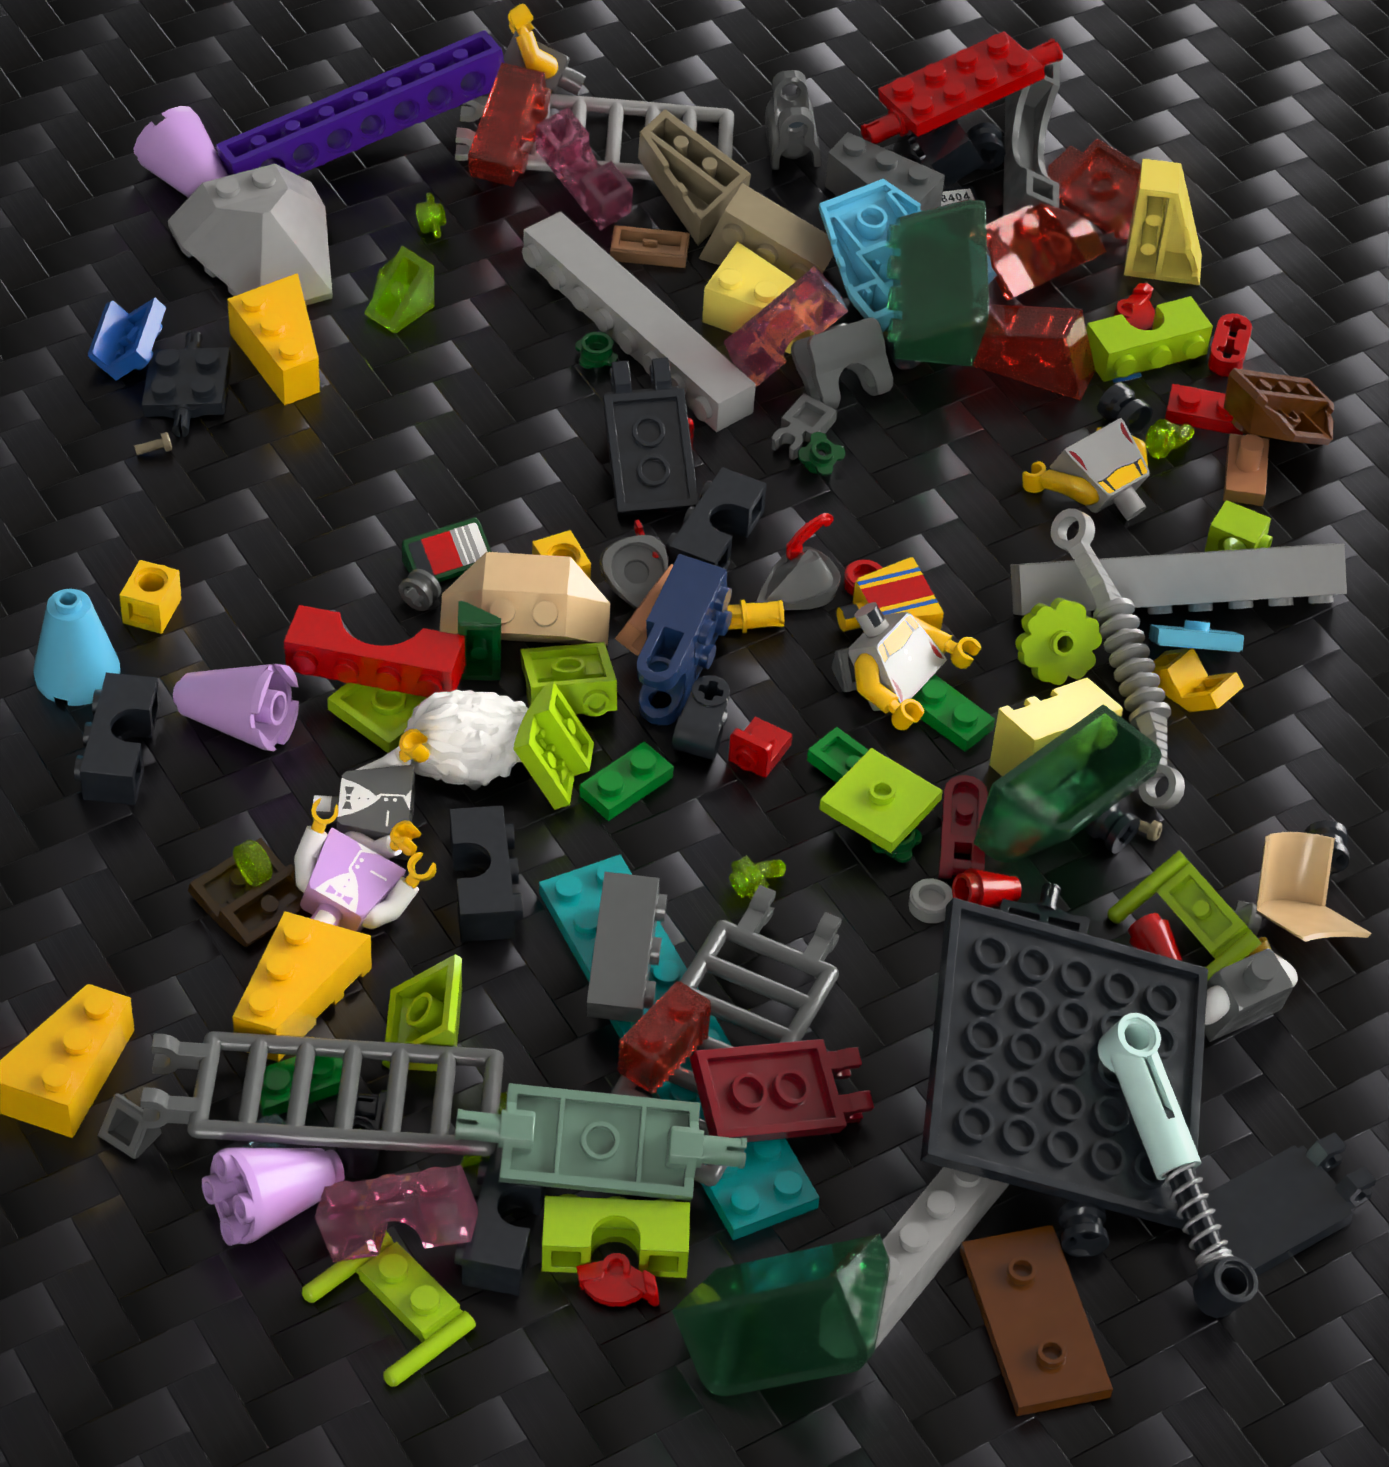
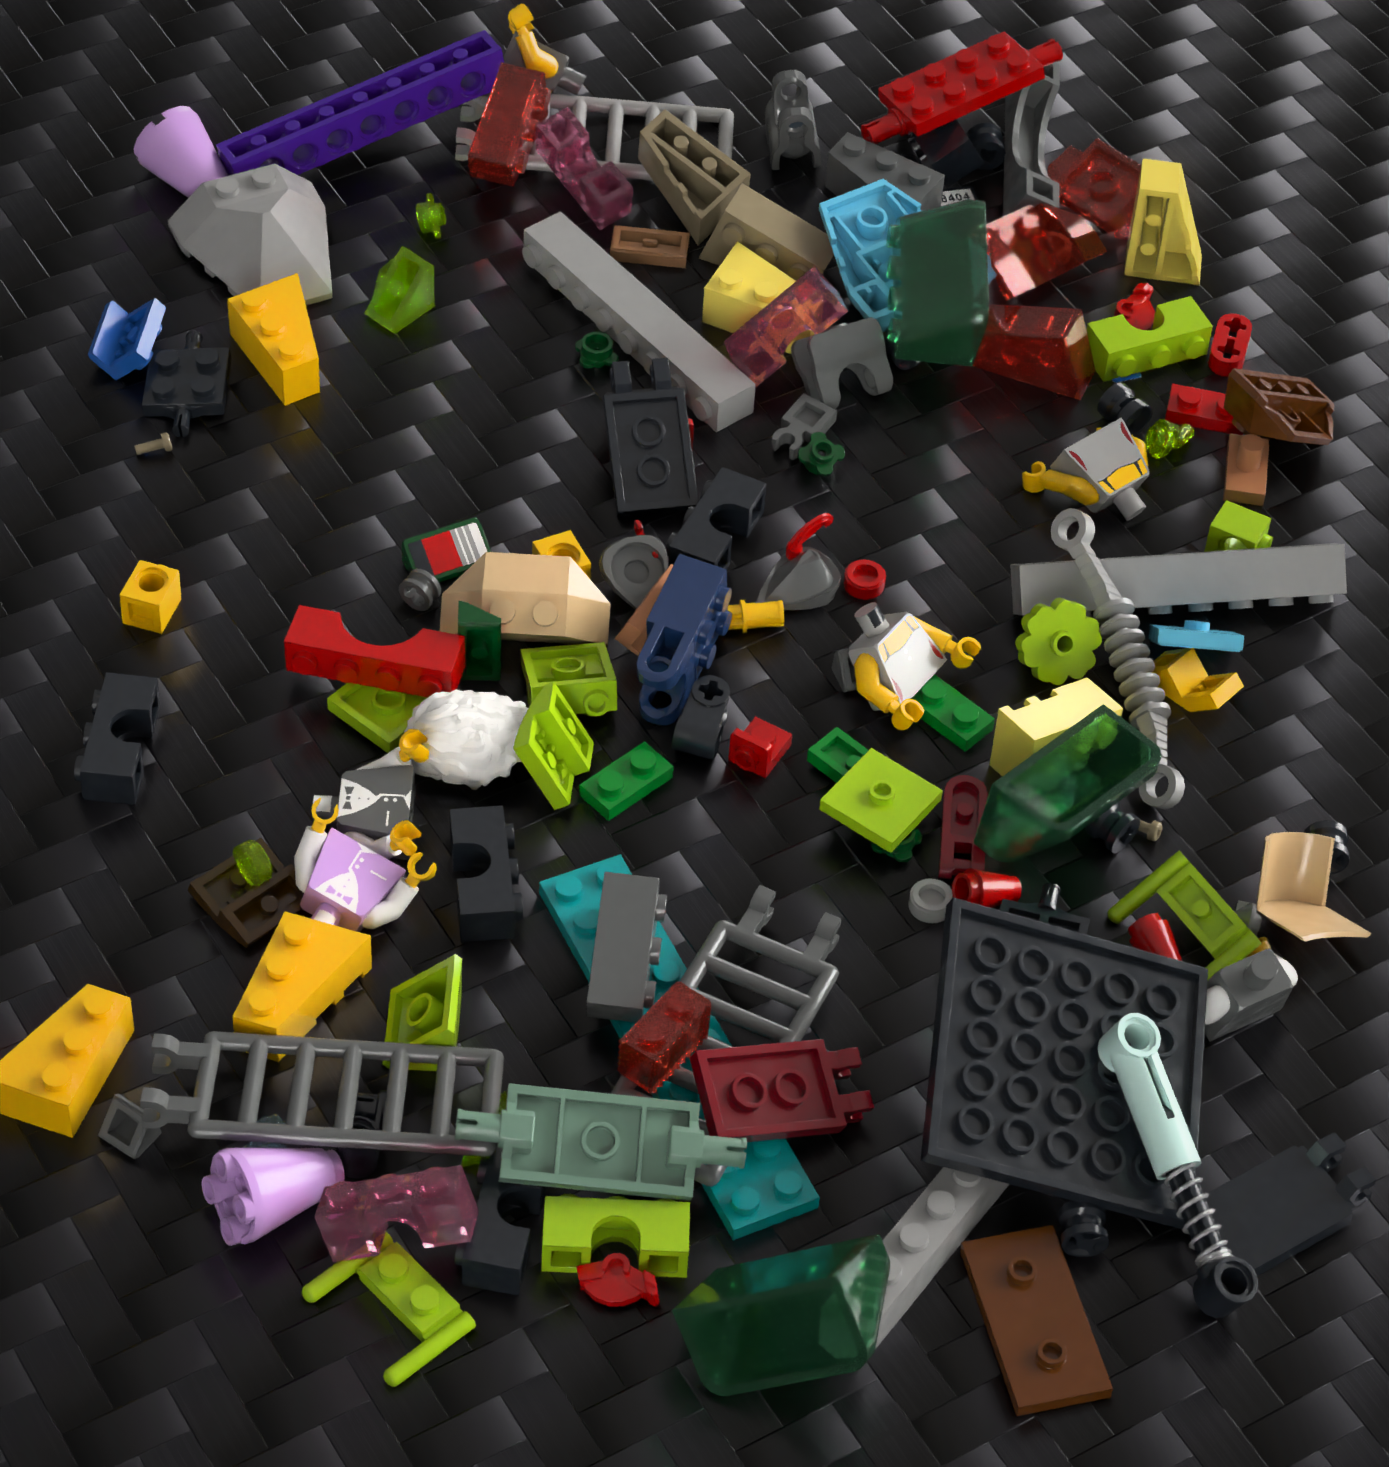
(72, 650): medium azure cone -> none
(242, 702): lavender cone -> none
(279, 1078): green plate -> none
(748, 876): clear neon green plate -> none
(895, 590): torso -> none

